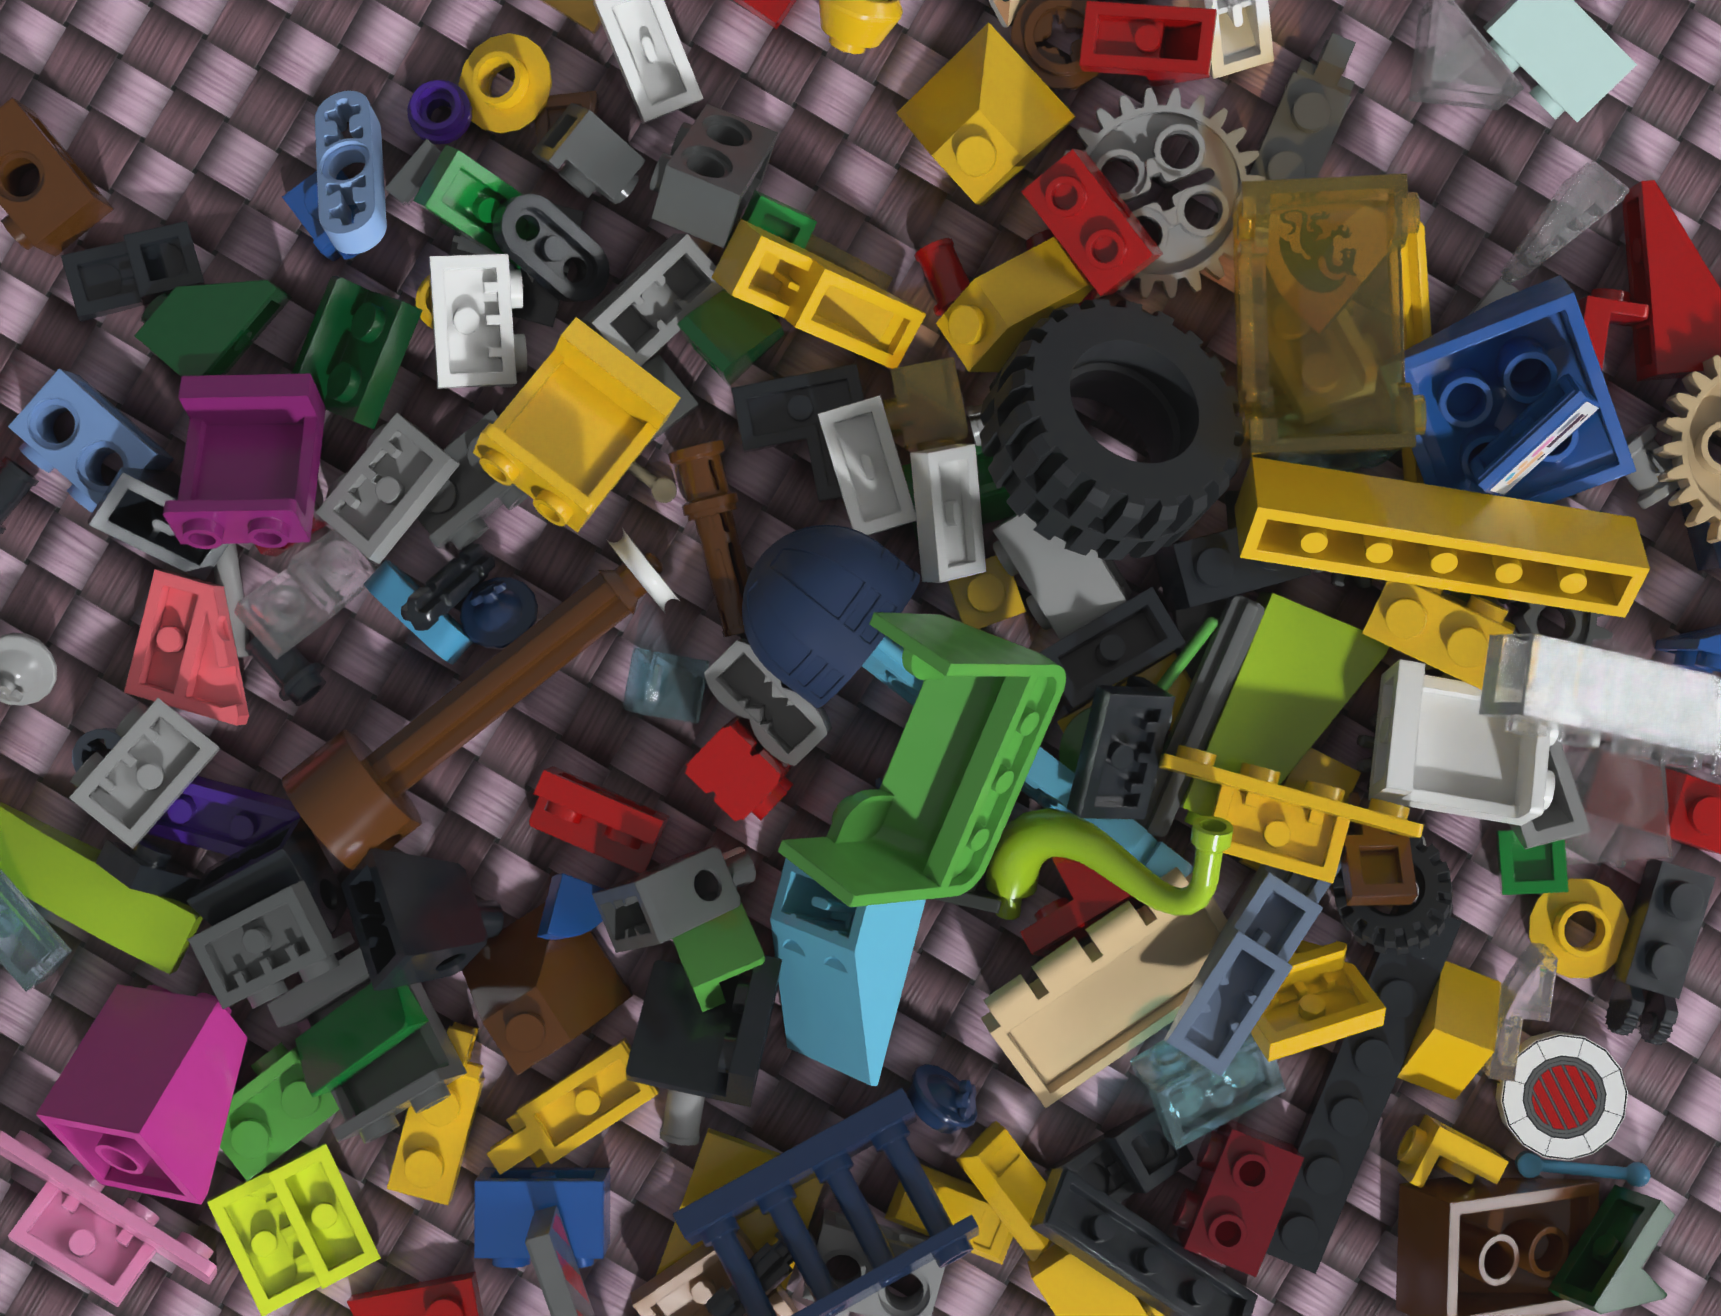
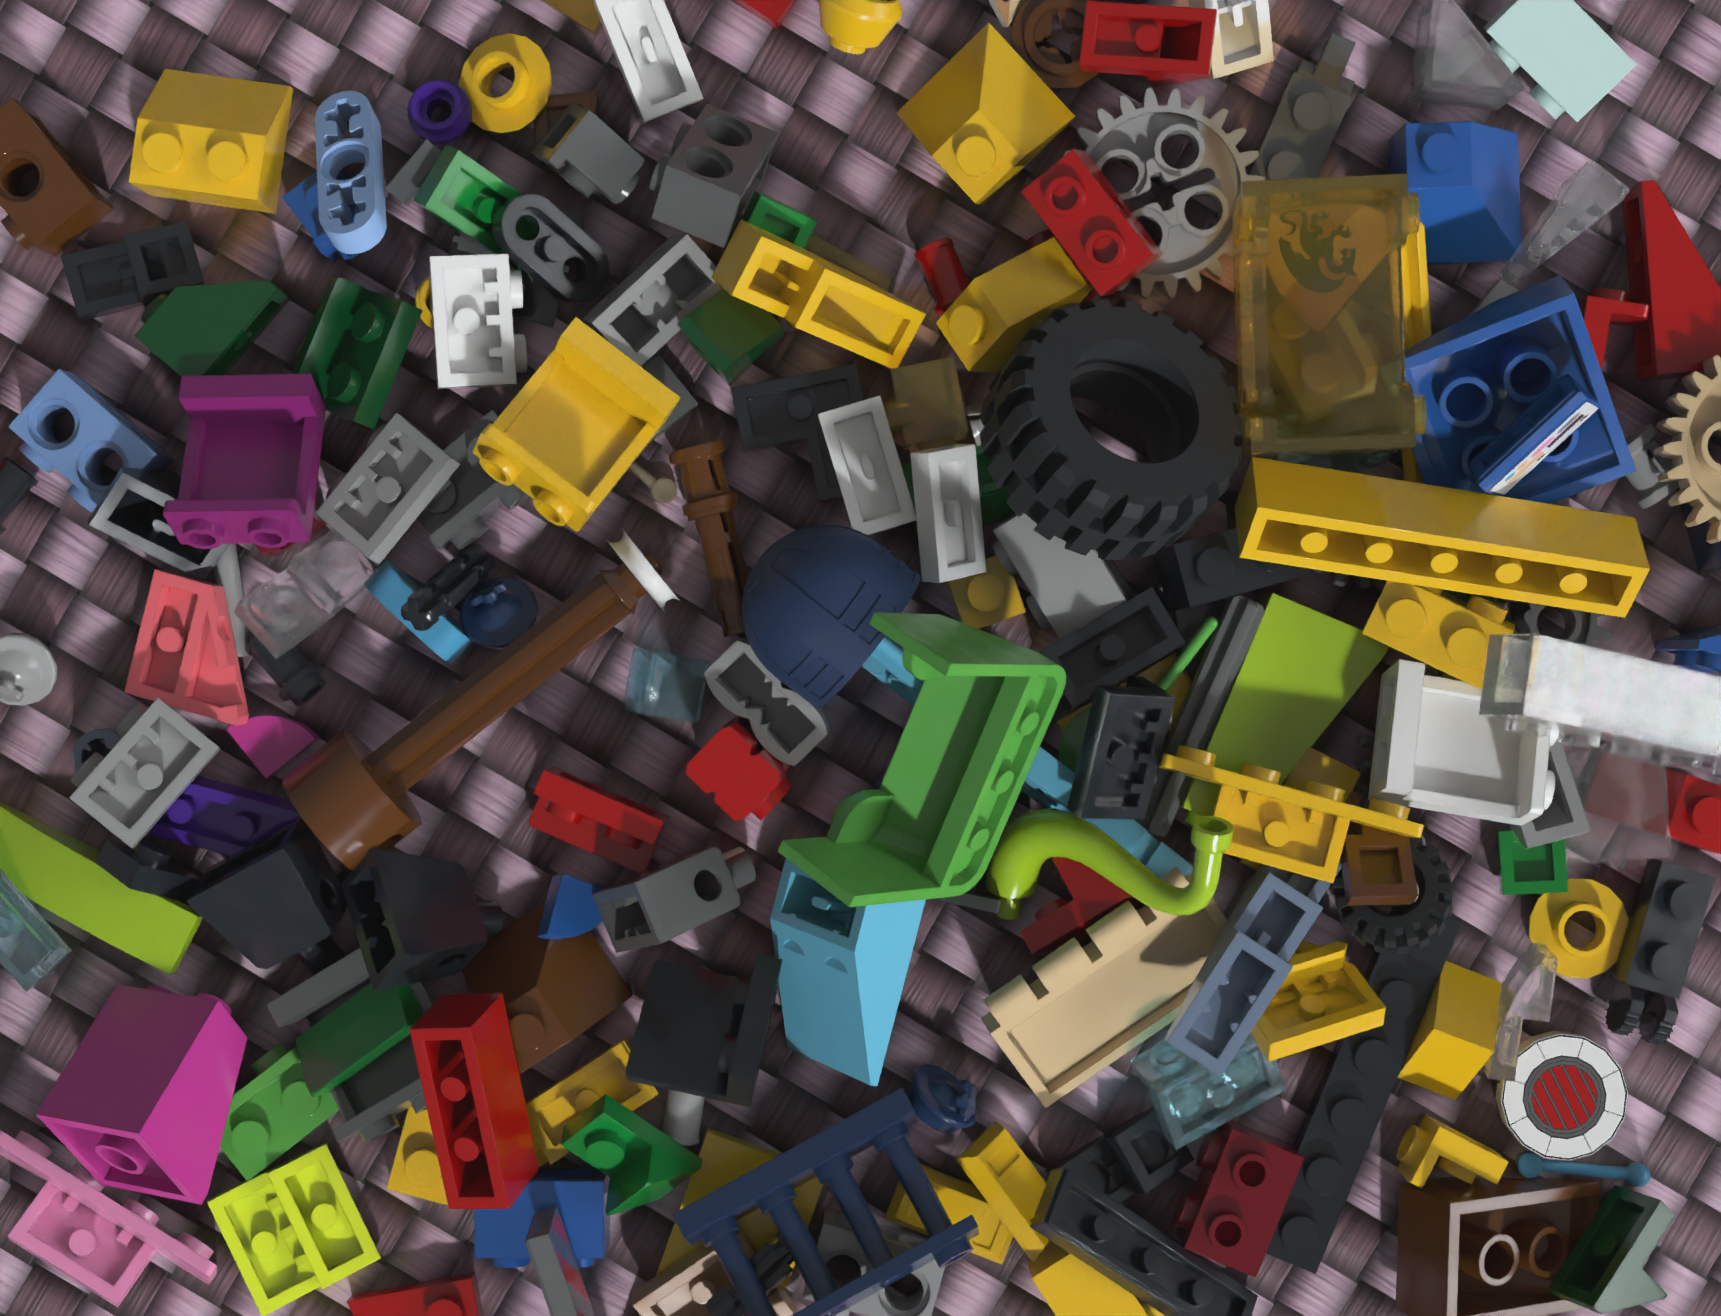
(212, 141): none -> yellow slope
(264, 945): dark grey bracket -> none
(272, 741): none -> dark pink tile
(474, 1100): none -> red brick
(630, 1151): none -> green slope
(718, 953): bright green panel -> none
(1464, 188): none -> blue slope

